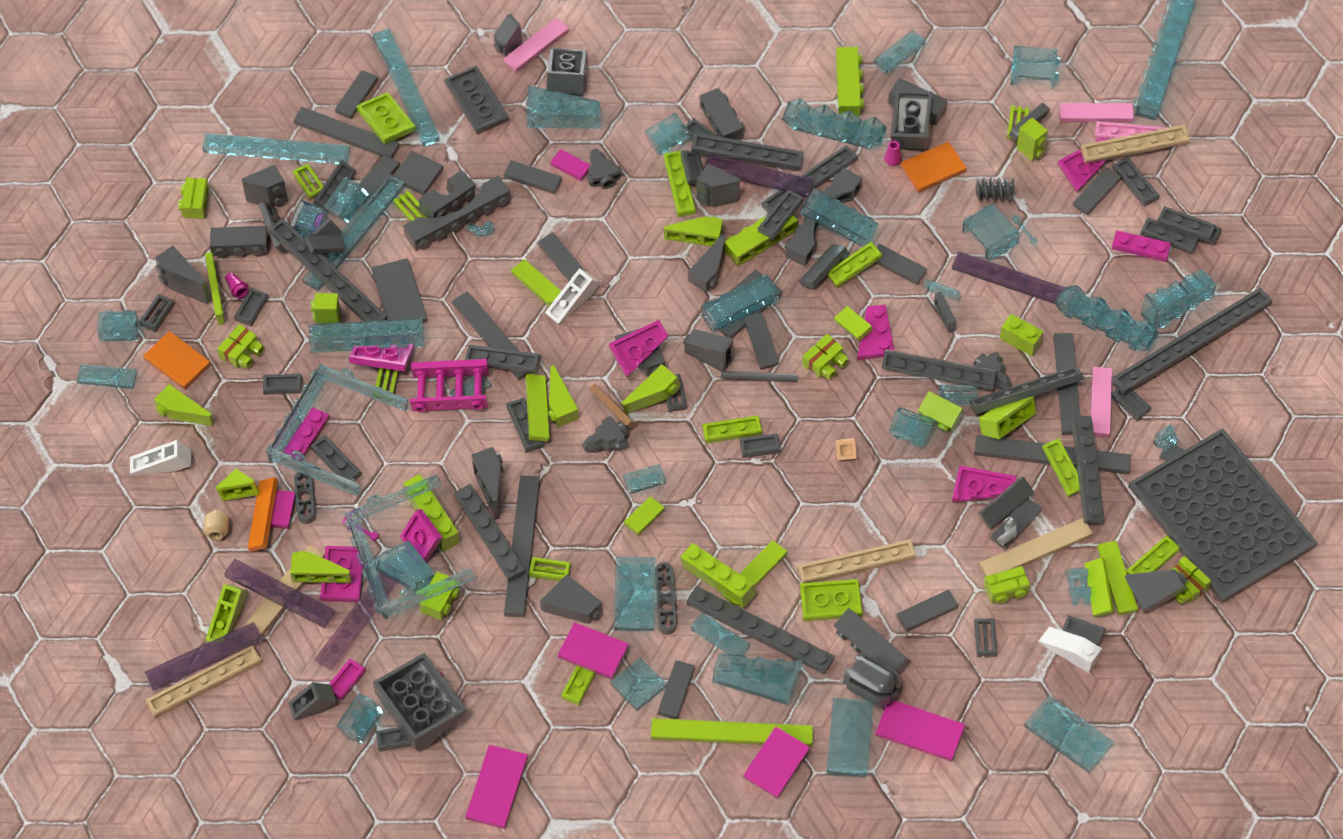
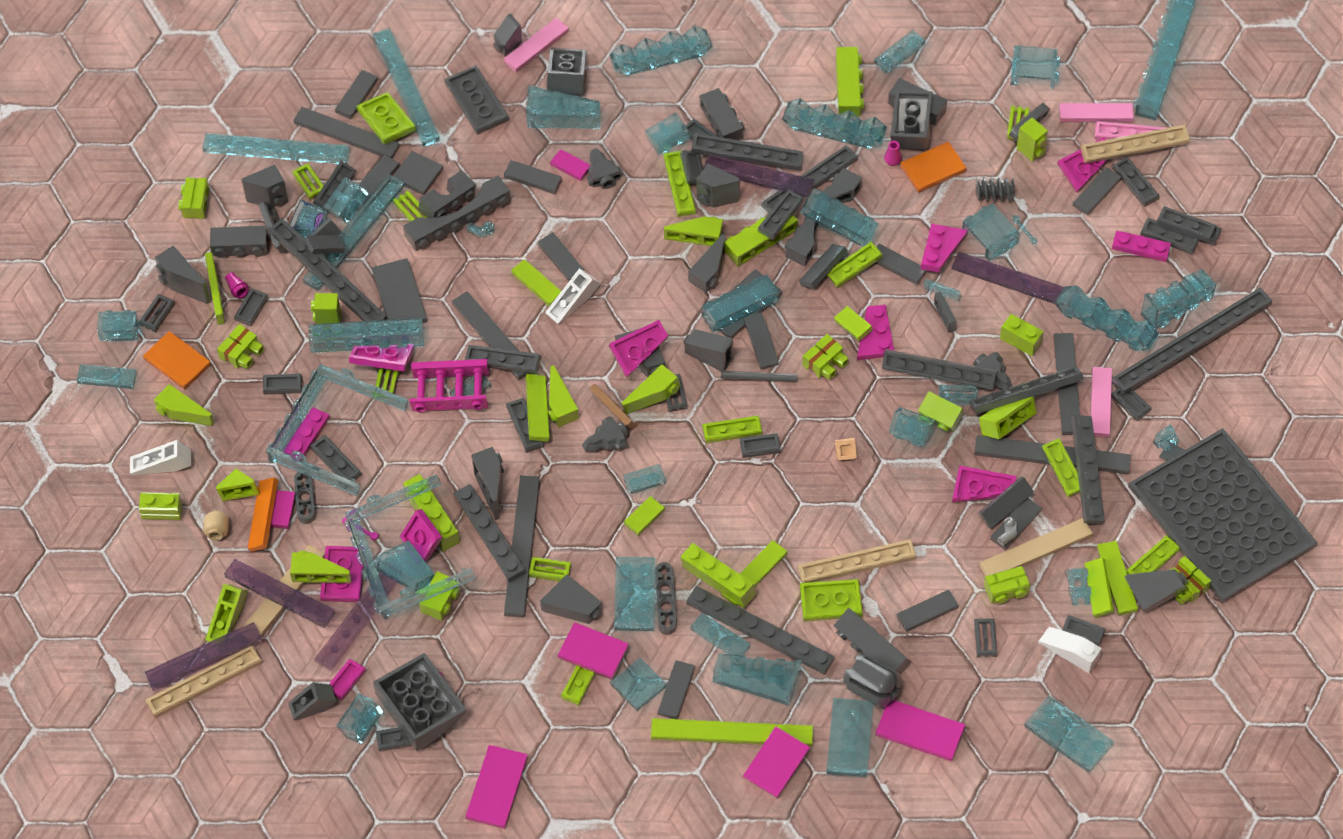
(160, 506): none -> lime brick
(669, 50): none -> clear light blue brick
(940, 245): none -> dark pink wing

